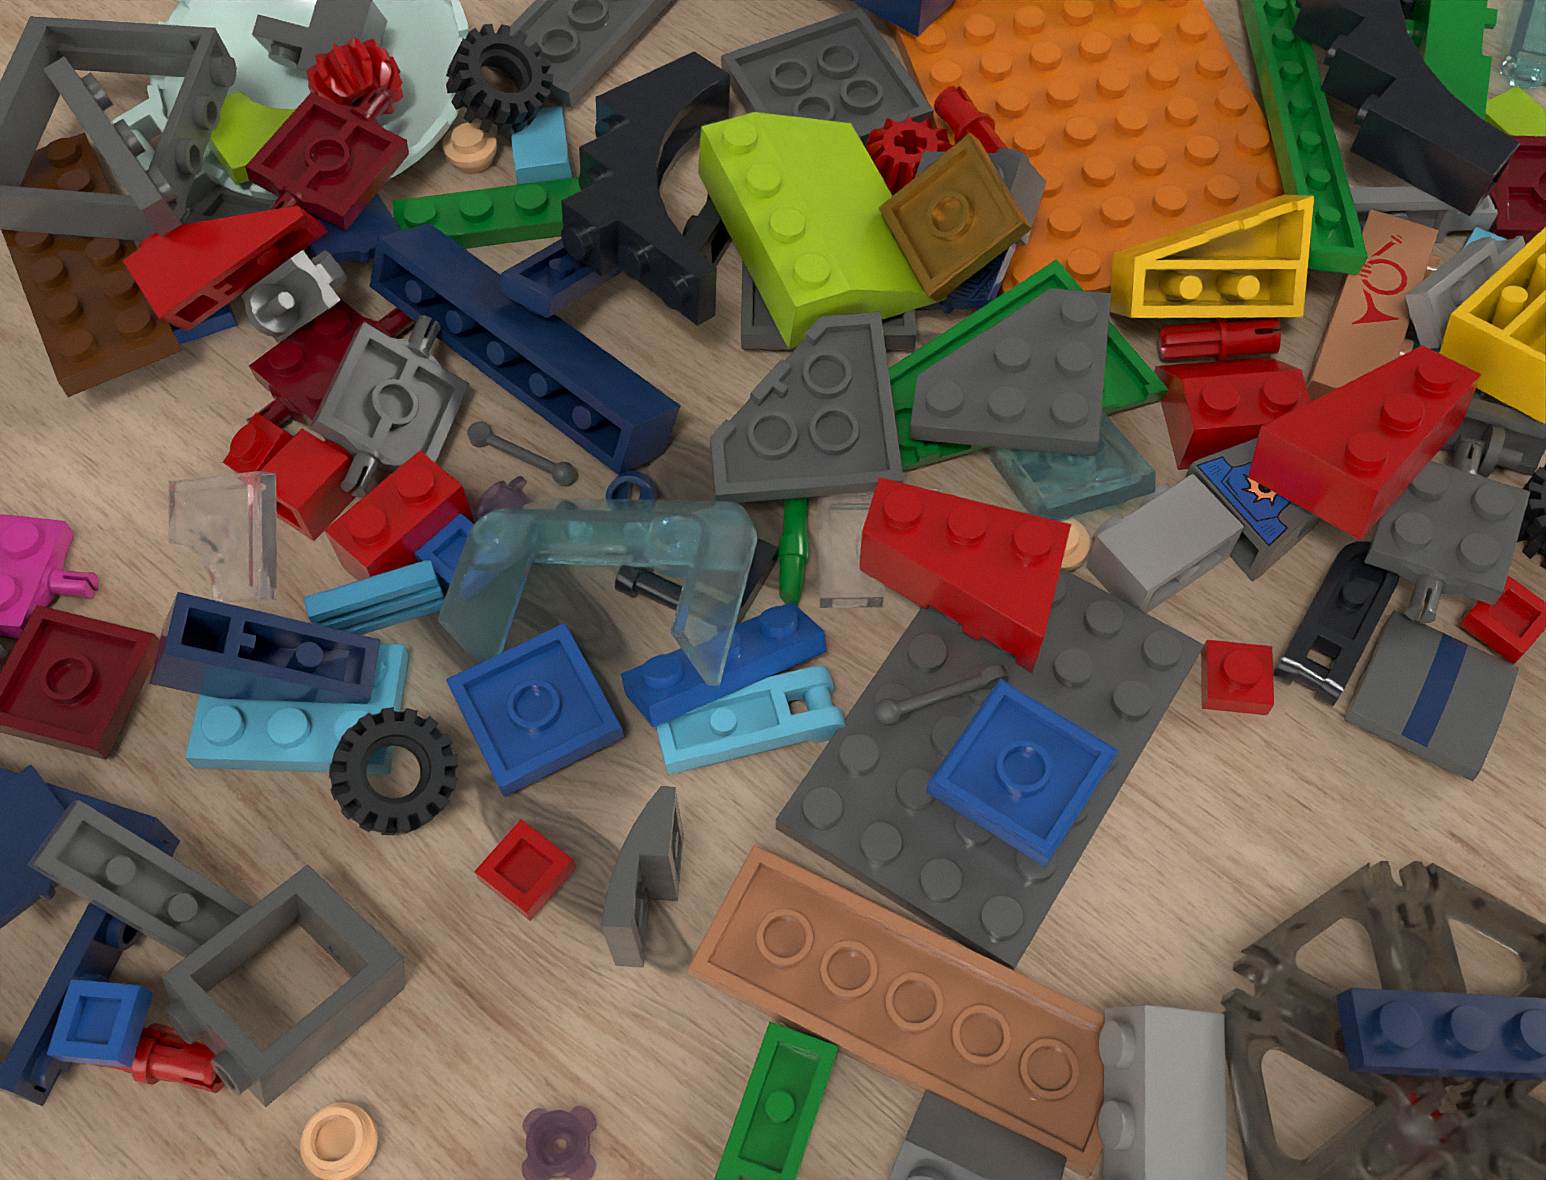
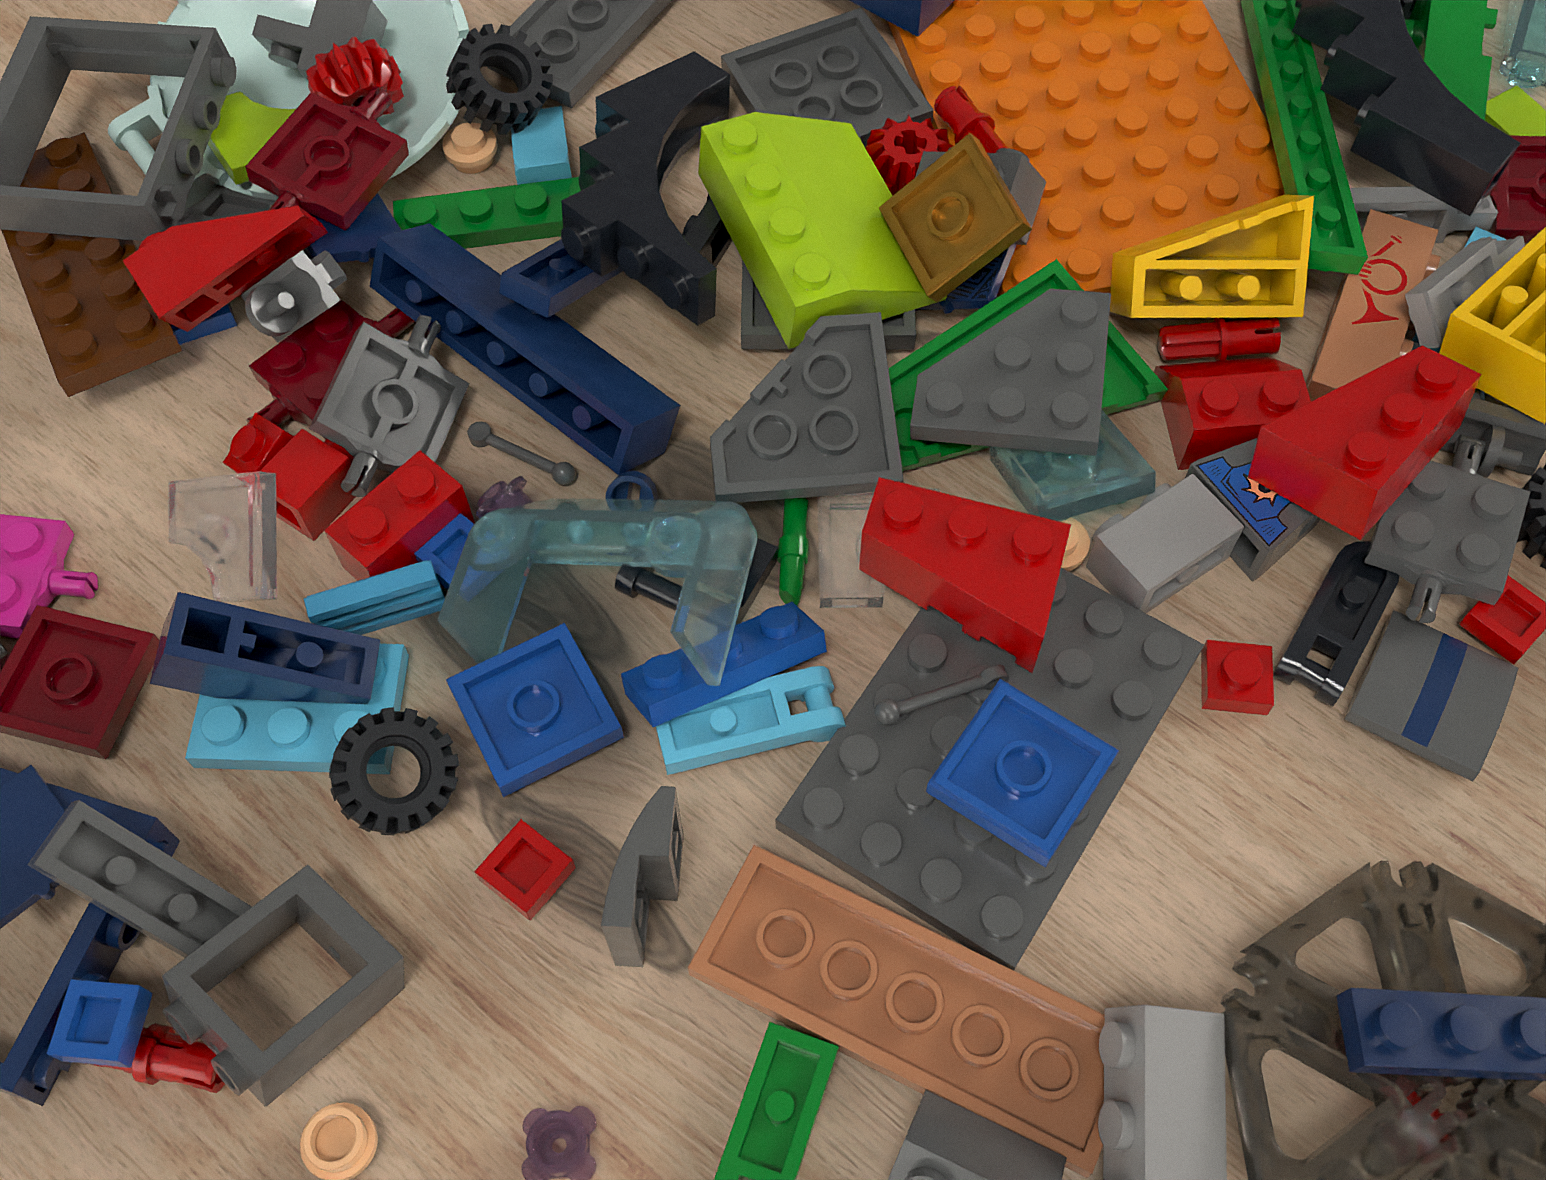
(116, 144): dark grey wing -> none

